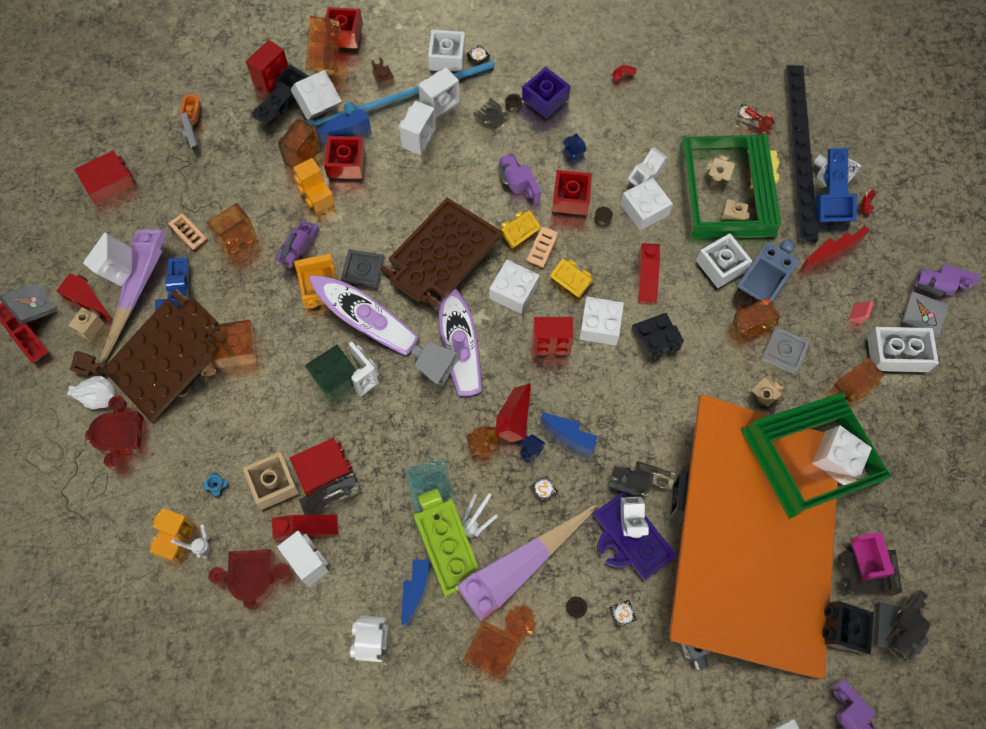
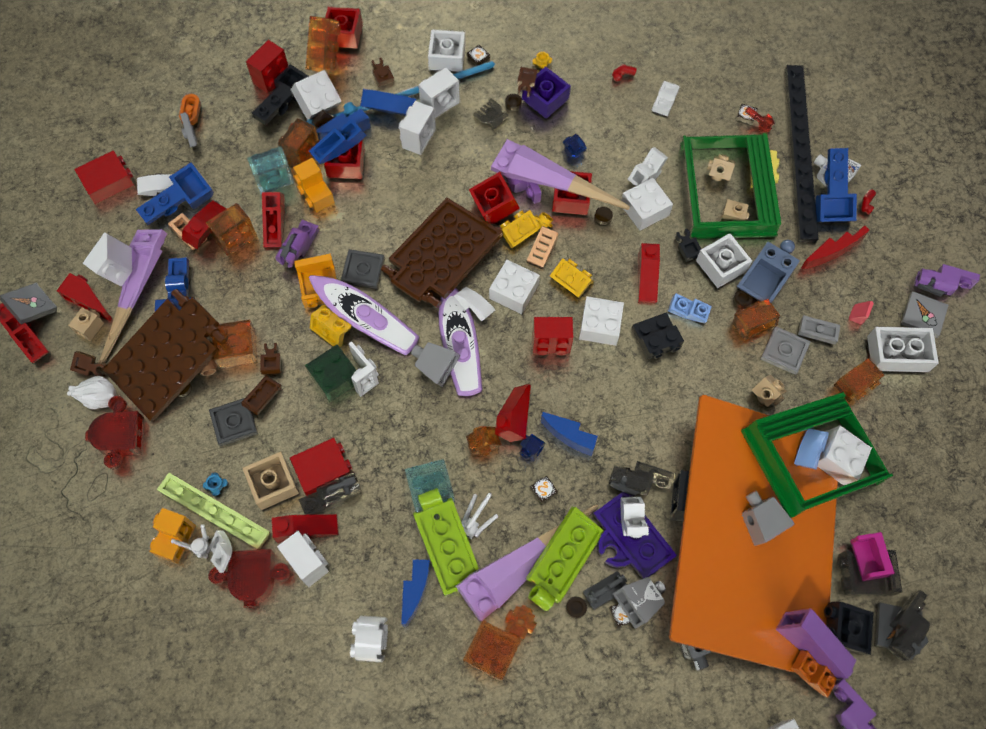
(152, 184): none -> white slope
(187, 186): none -> blue plate
(196, 229): none -> red slope
(214, 511): none -> yellowish green plate
(221, 550): none -> white slope
(232, 422): none -> dark grey tile
(261, 395): none -> reddish brown plate
(271, 170): none -> clear light blue brick
(271, 361): none -> reddish brown plate
(273, 218): none -> red slope
(322, 118): none -> dark brown tile
(329, 326): none -> yellow bracket
(337, 142): none -> blue slope
(386, 102): none -> blue slope
(470, 298): none -> white slope
(494, 198): none -> red brick
(526, 80): none -> reddish brown plate
(527, 165): none -> lavender plate
(542, 59): none -> yellow plate
(544, 220): none -> yellow plate
(563, 558): none -> lime hinge
(603, 591): none -> dark grey hinge
(640, 600): none -> light grey torso
(665, 98): none -> white slope
(688, 247): none -> black plate
(692, 310): none -> light blue slope
(765, 518): none -> light grey torso
(810, 634): none -> medium lavender slope
(811, 448): none -> light blue slope
(815, 675): none -> orange slope
(819, 330): none -> light grey plate

